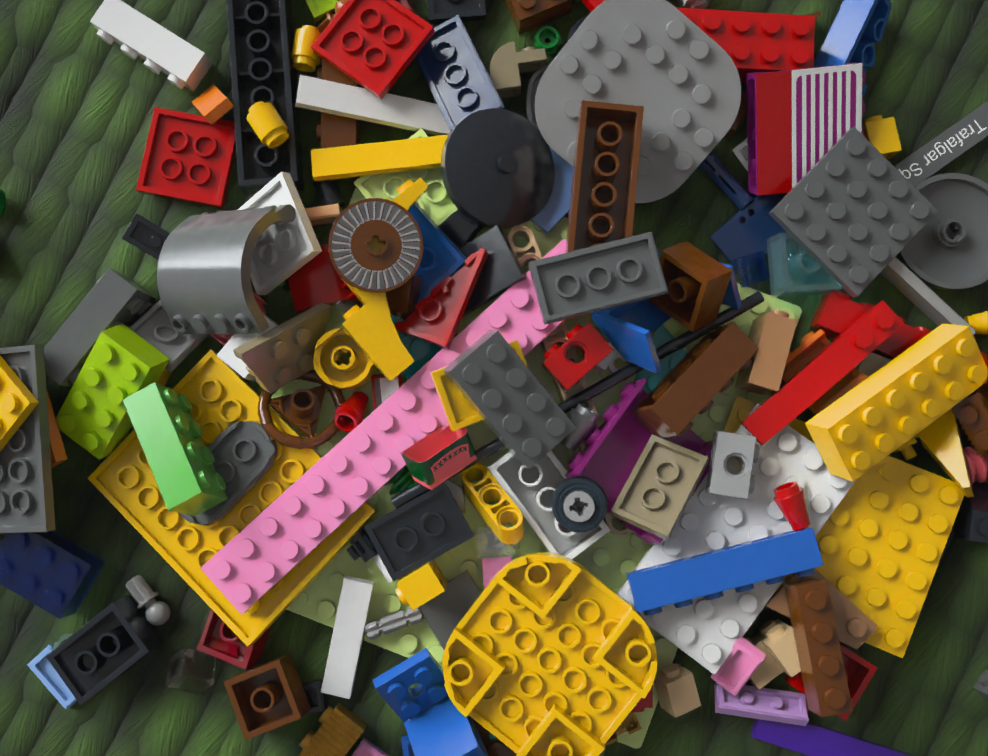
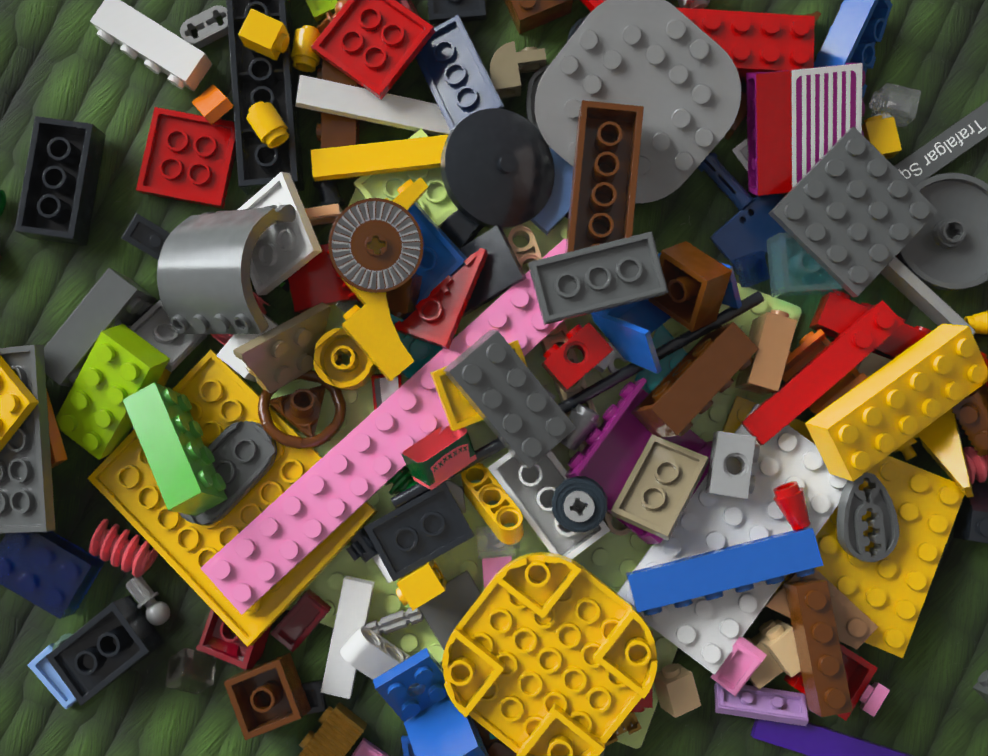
(60, 181): none -> black brick
(121, 550): none -> coral piece
(206, 26): none -> light grey beam
(264, 34): none -> yellow brick
(300, 620): none -> dark red tile
(351, 412): red cone -> none
(372, 653): none -> white beam
(550, 33): green plate -> none
(873, 698): none -> bright pink plate
(883, 519): none -> dark grey piece
(896, 102): none -> clear brick

